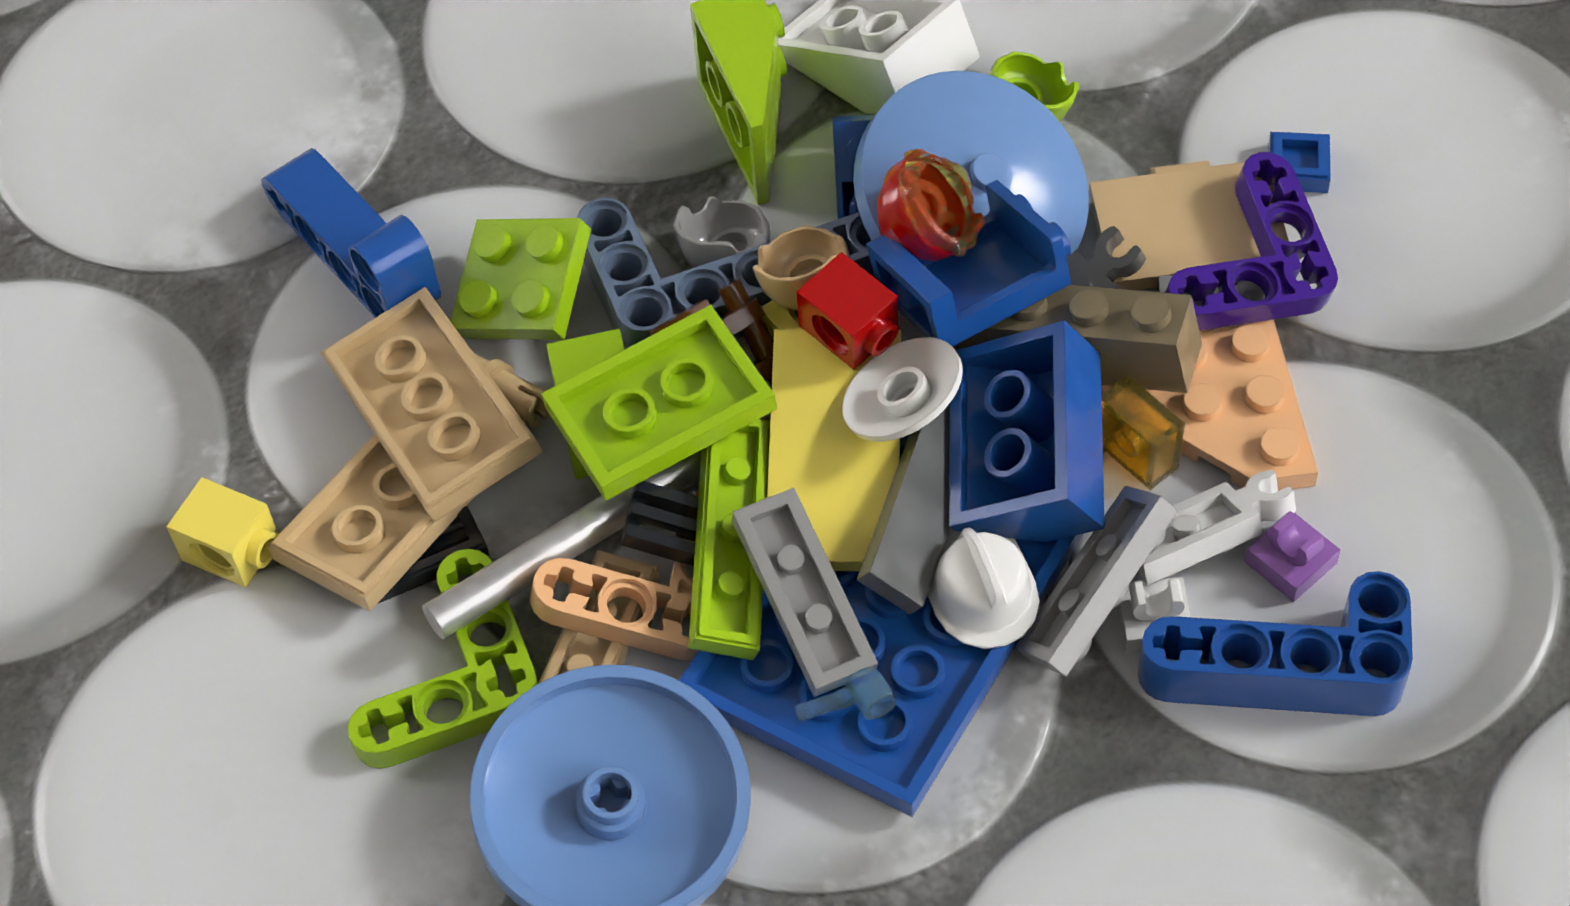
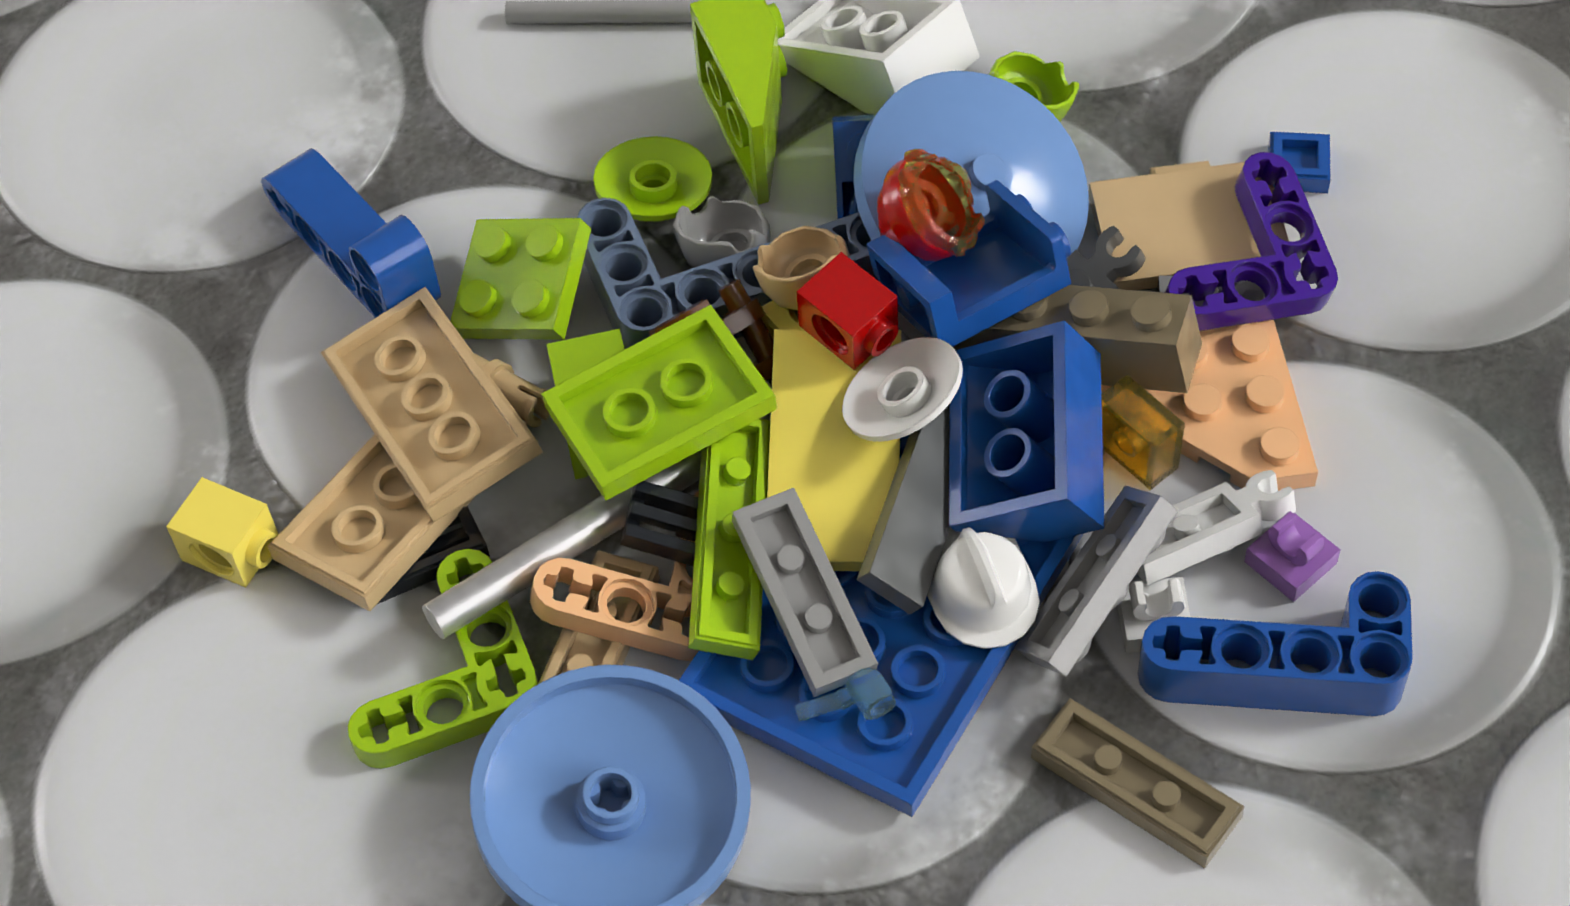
(598, 11): none -> light grey bar
(654, 177): none -> lime dish
(1137, 782): none -> dark tan tile

